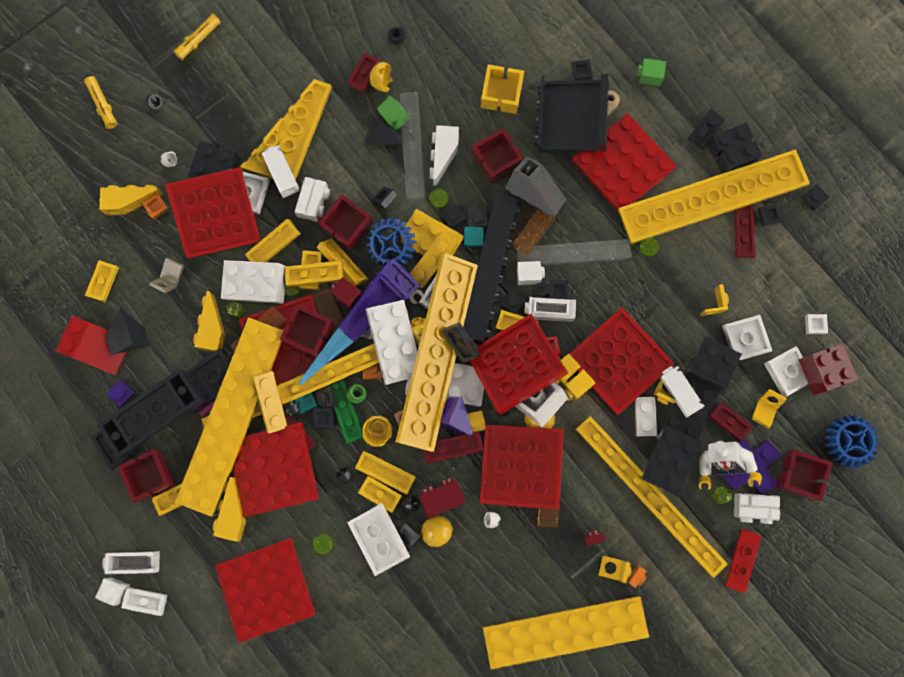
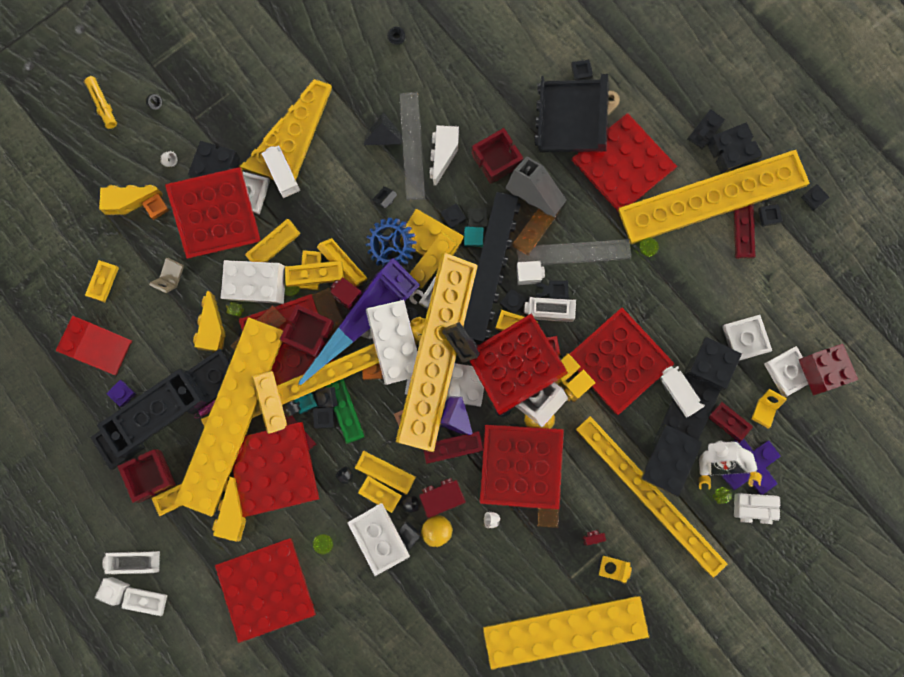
(126, 334): black slope -> none
(196, 37): yellow pin -> none
(312, 199): white brick -> none
(344, 223): dark red piece -> none
(358, 388): bright green plate -> none
(361, 75): dark red plate -> none
(377, 430): yellow hair -> none
(381, 76): yellow hair -> none
(393, 112): bright green brick -> none
(438, 198): clear neon green plate -> none
(476, 421): yellow plate -> none
(500, 91): yellow piece -> none
(637, 576): orange plate -> none
(645, 416): white plate -> none
(651, 72): bright green brick -> none
(663, 397): yellow bracket -> none
(722, 301): yellow bracket -> none
(743, 560): red plate -> none
(802, 473): dark red piece -> none
(816, 324): white plate -> none
(864, 431): blue gear -> none

